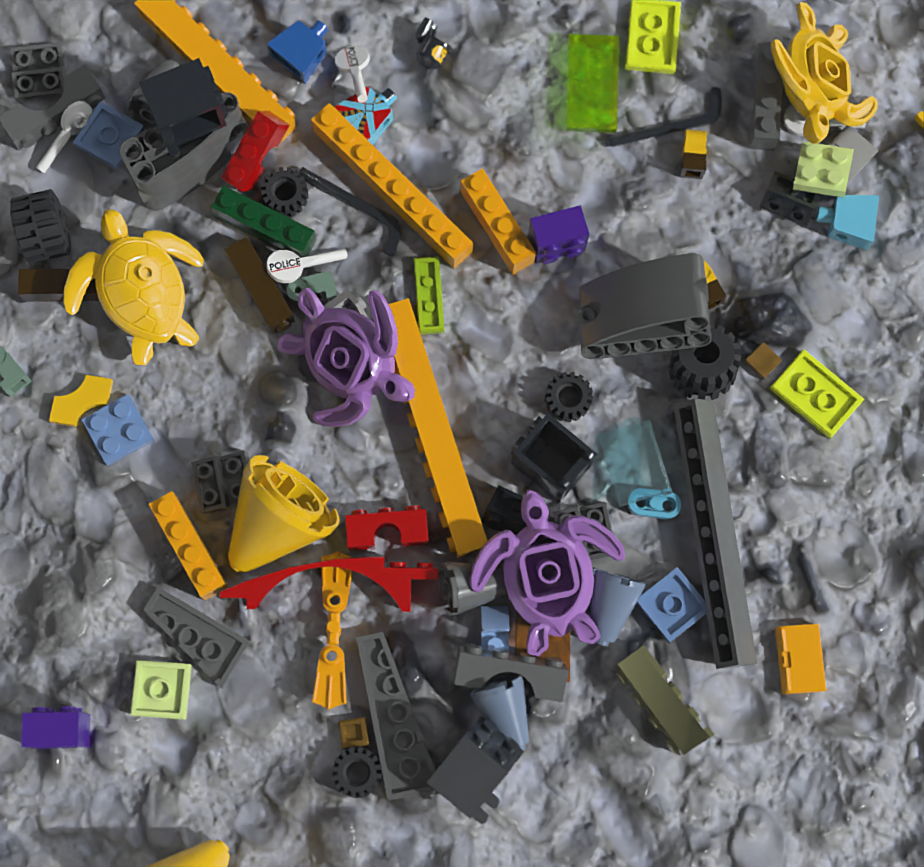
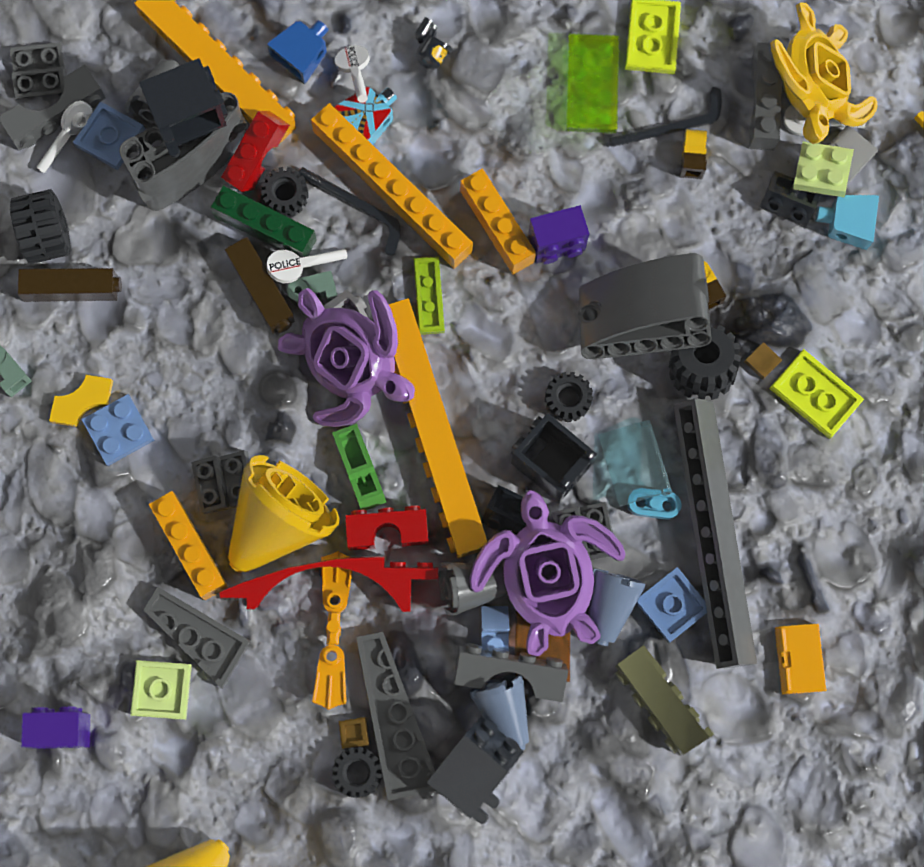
(137, 285): yellow animal -> none
(359, 467): none -> bright green slope

